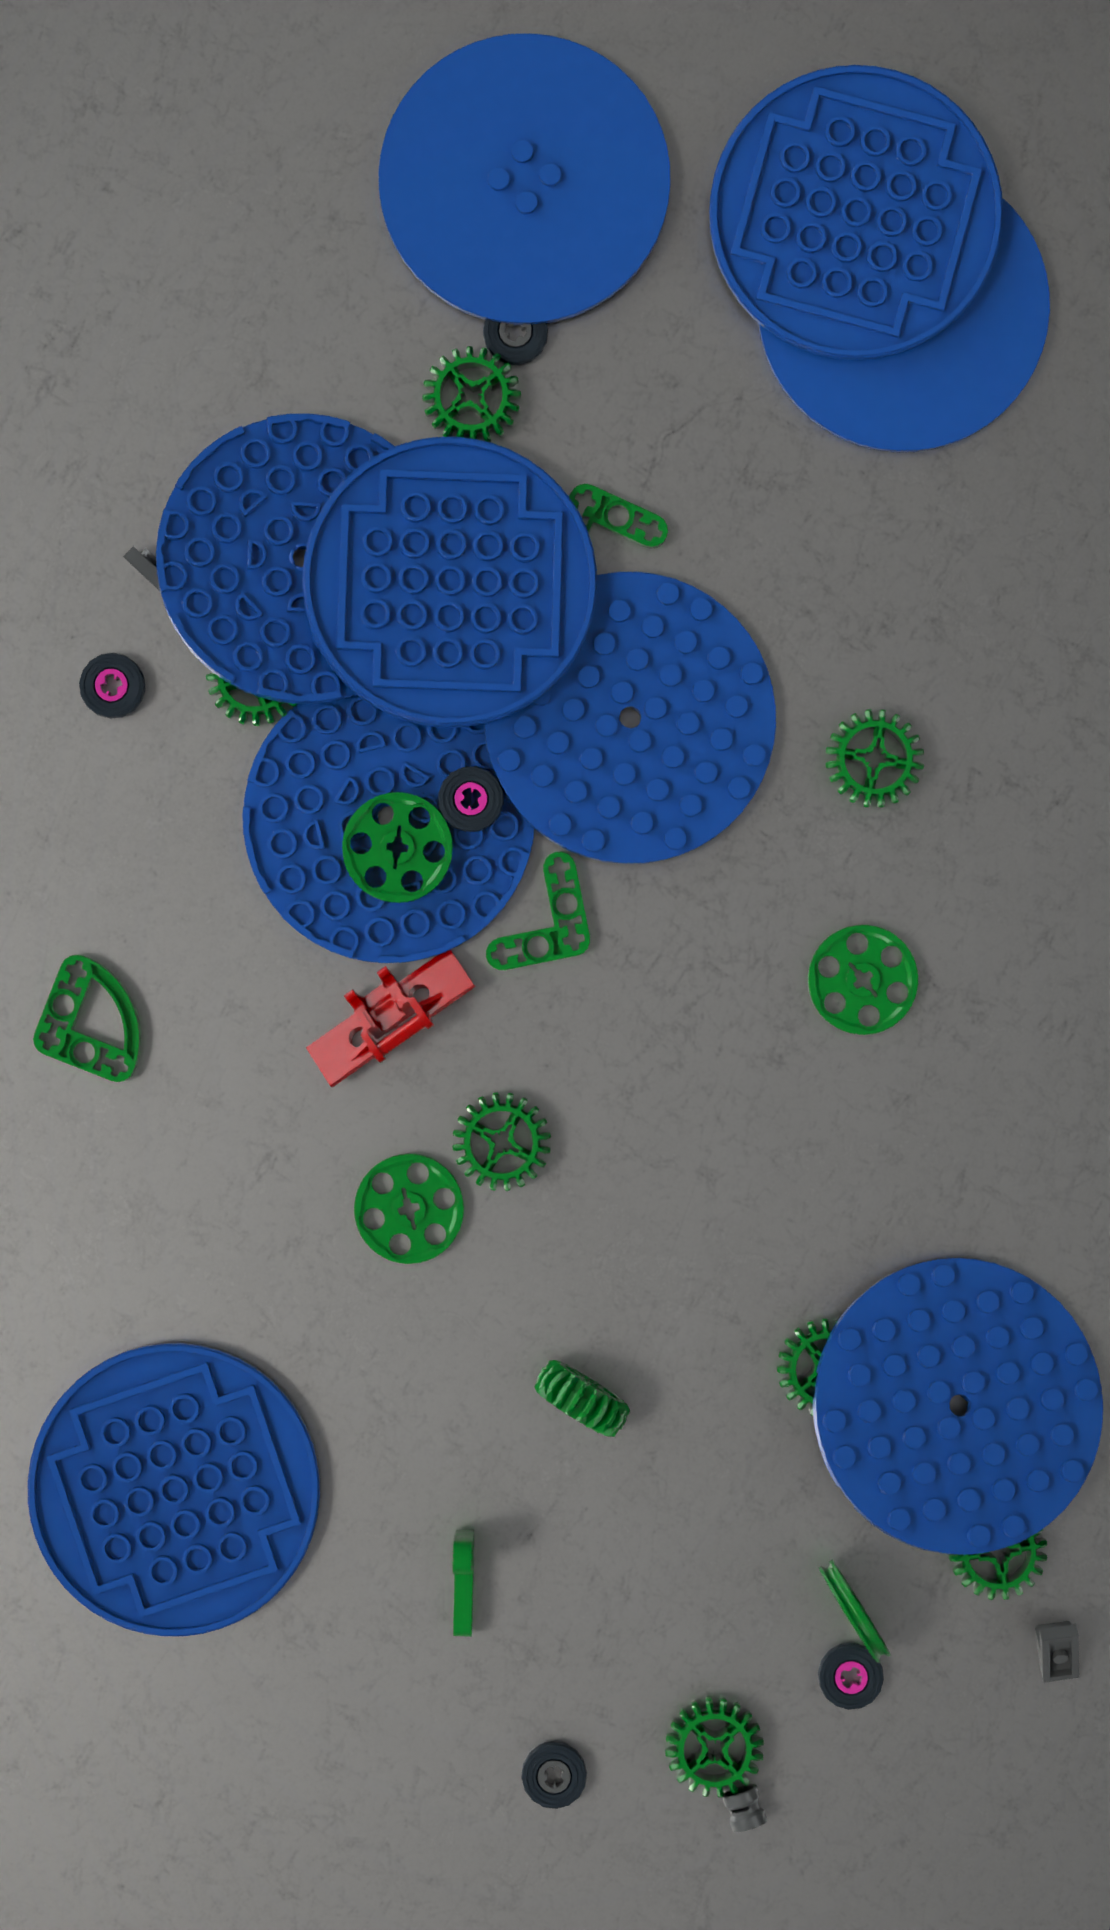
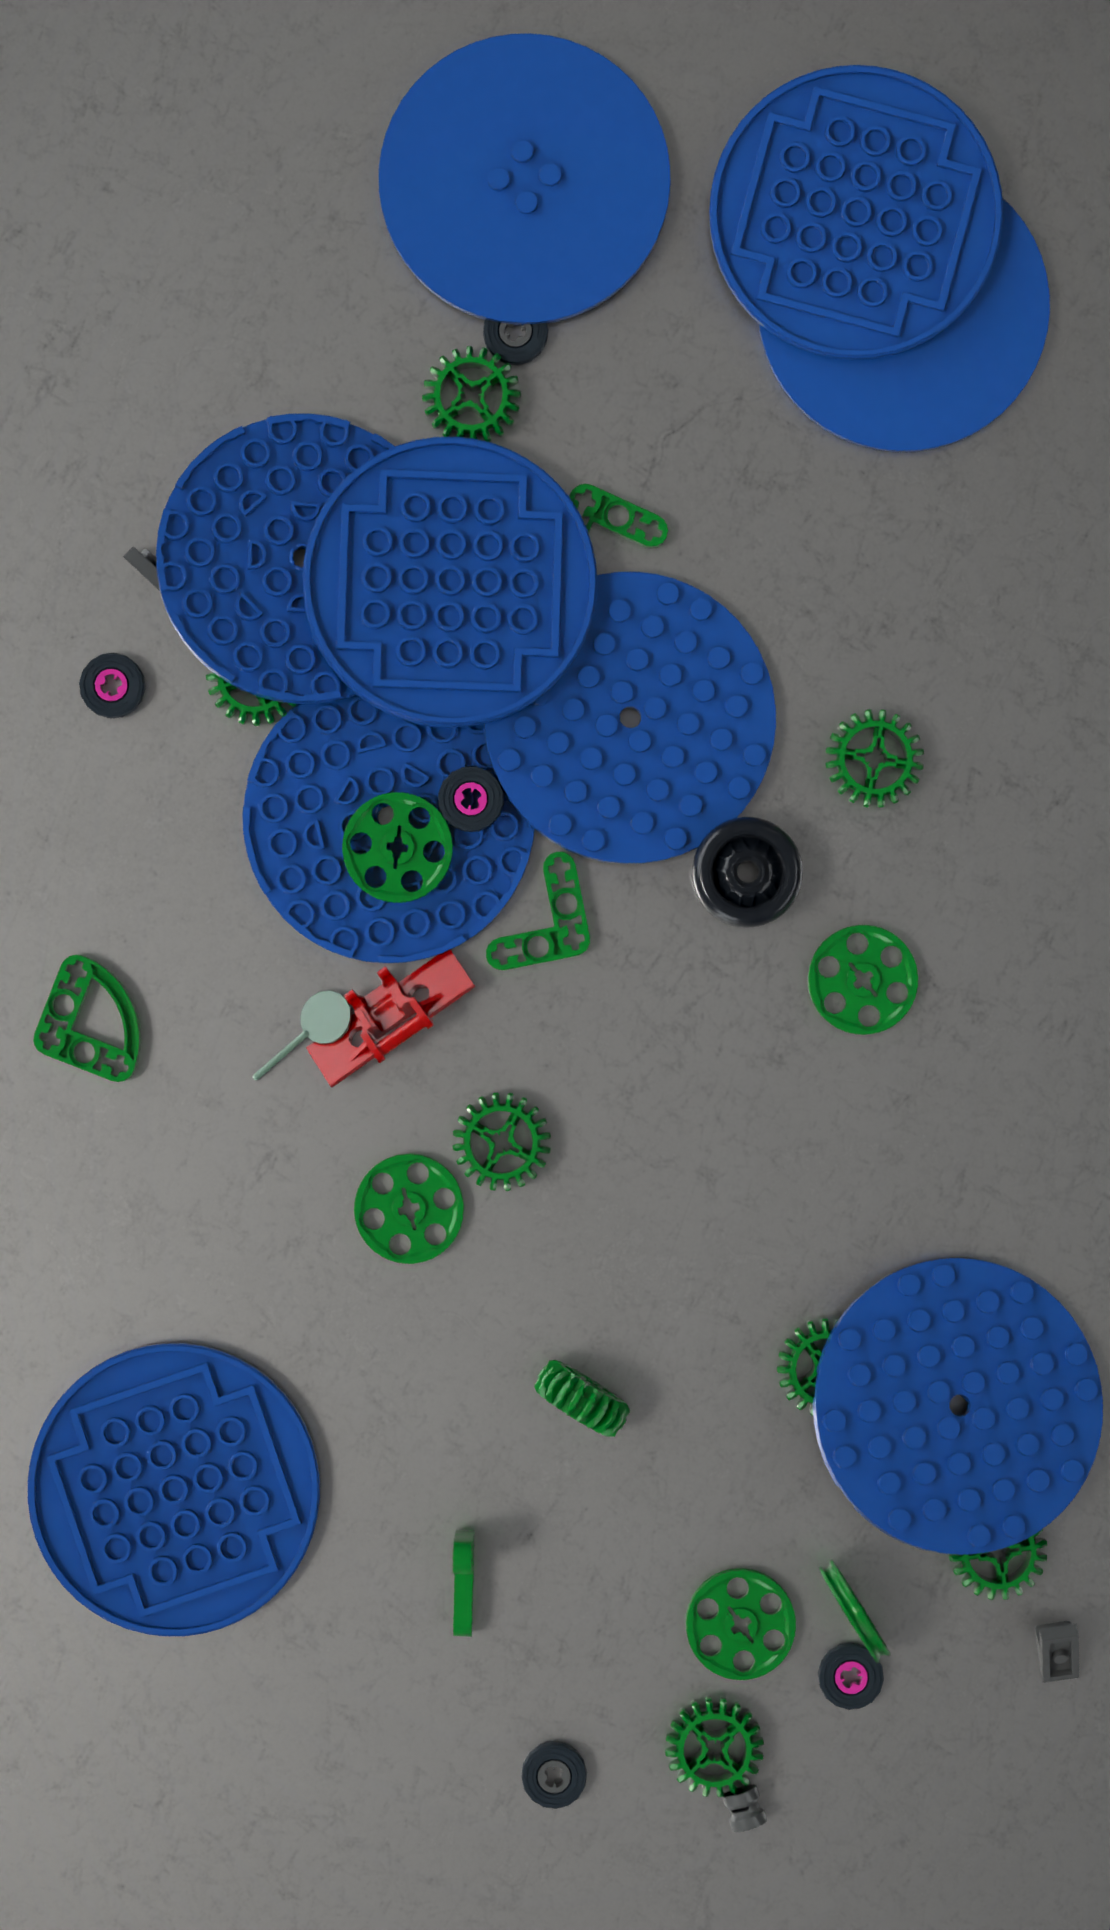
(323, 1020): none -> sand green piece
(725, 893): none -> black wheel
(734, 1641): none -> green wedge

